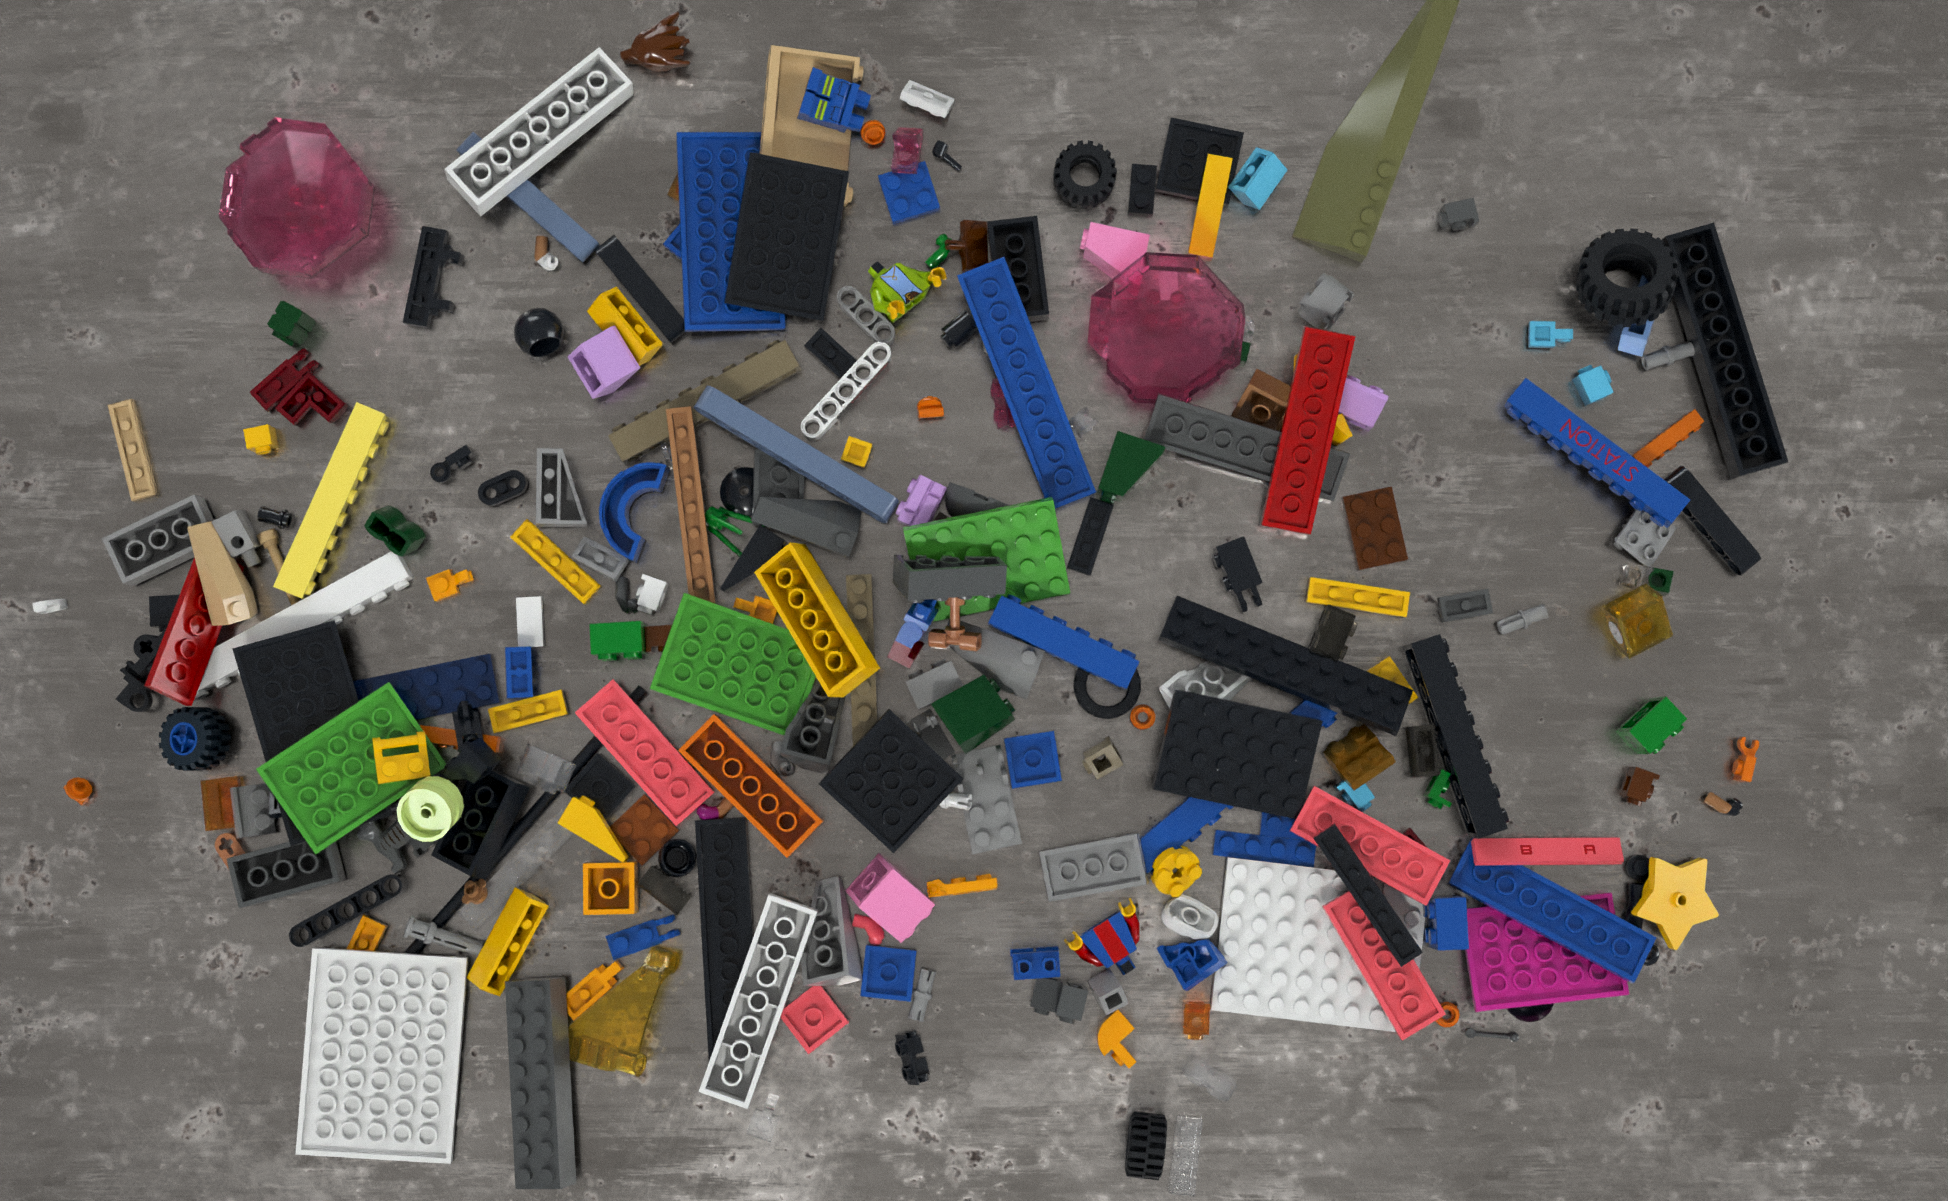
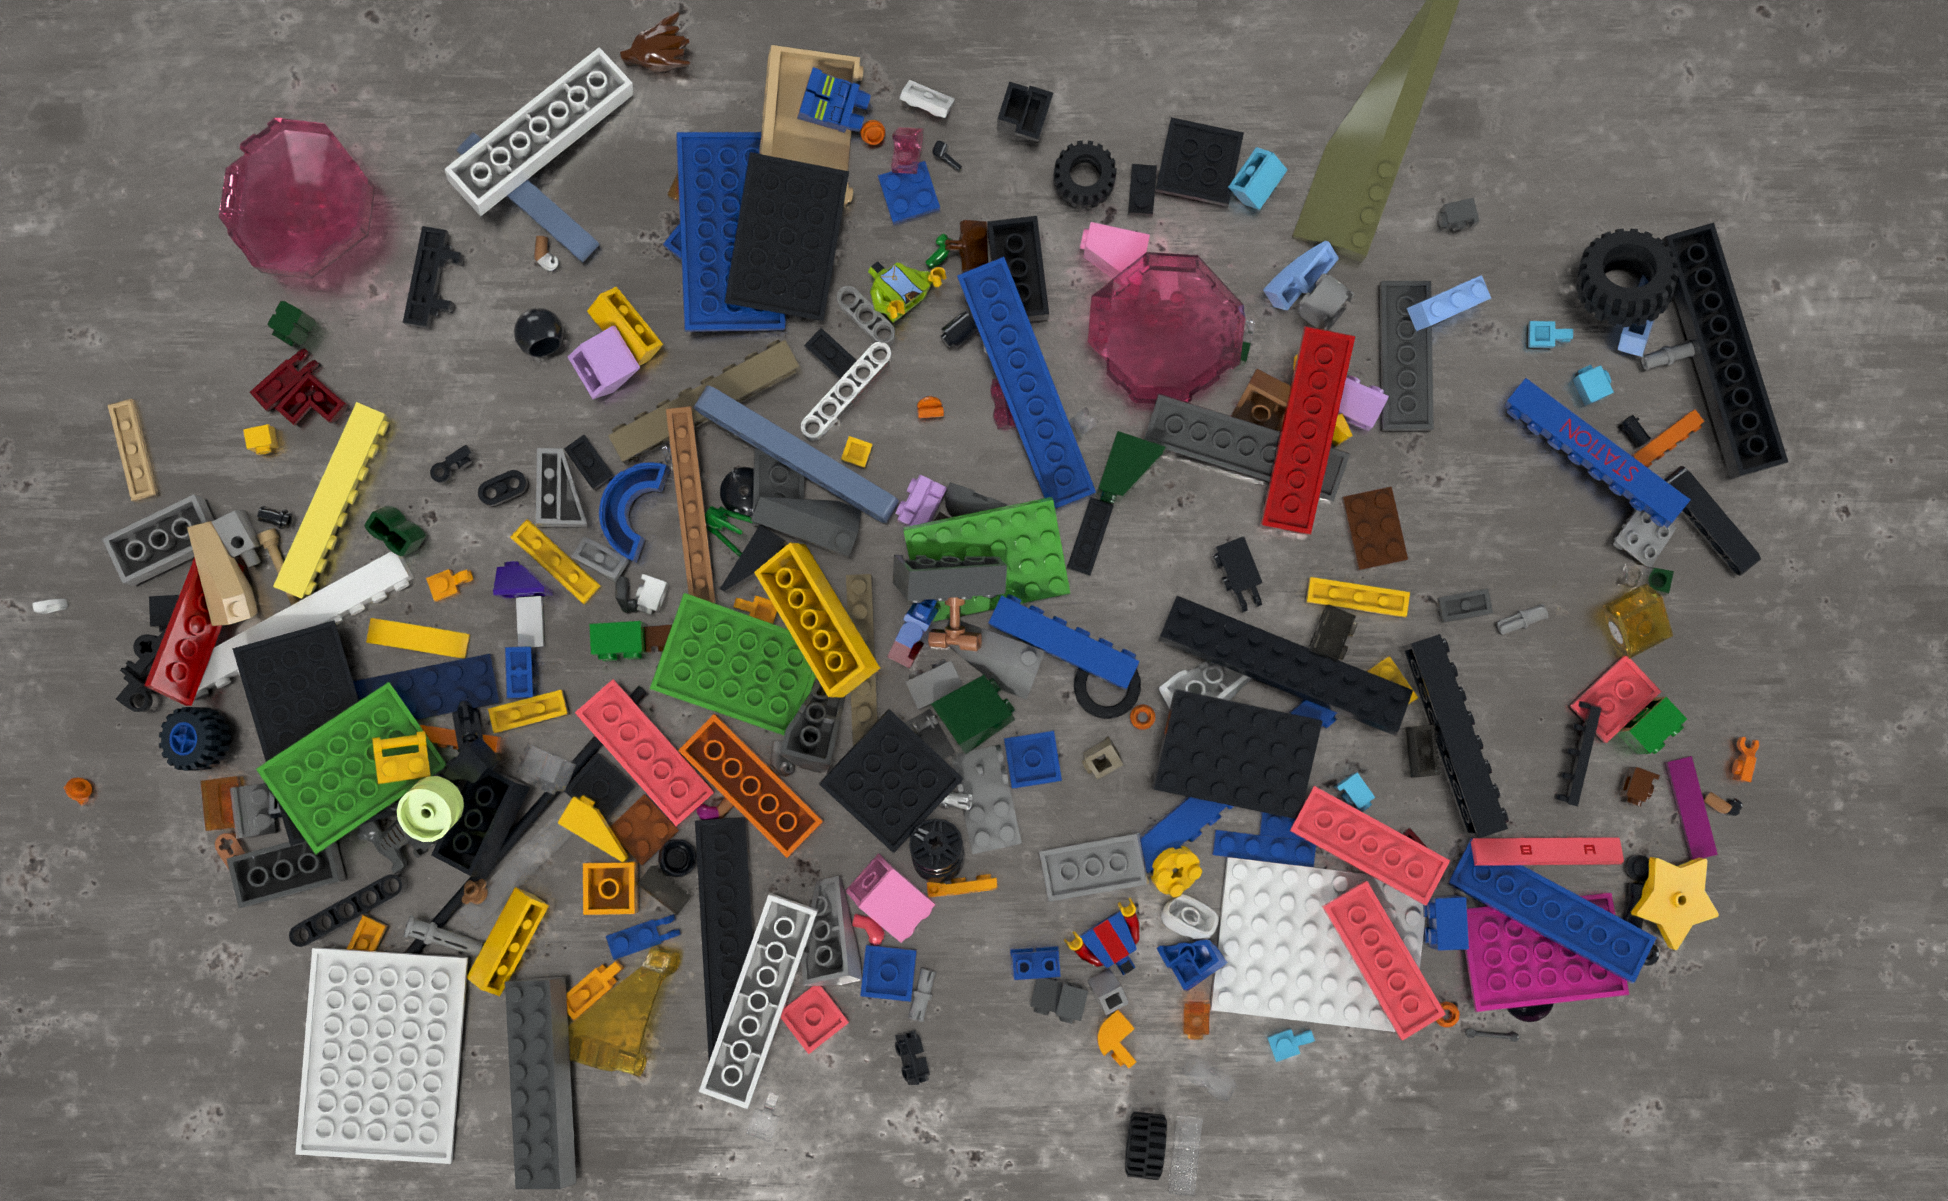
(418, 638): none -> yellow slope
(518, 581): none -> dark purple slope
(589, 462): none -> black plate
(641, 288): black beam -> none
(945, 861): none -> black wheel
(1024, 111): none -> black plate
(1210, 205): yellow tile -> none
(1286, 1044): none -> medium azure plate
(1300, 275): none -> light blue slope
(1358, 756): pearl gold plate -> none
(1368, 895): black plate -> none
(1405, 358): none -> dark grey plate
(1436, 786): green bracket -> none
(1449, 303): none -> light blue brick
(1583, 754): none -> black hinge
(1621, 695): none -> coral plate
(1635, 430): none -> black pin
(1691, 808): none -> magenta tile

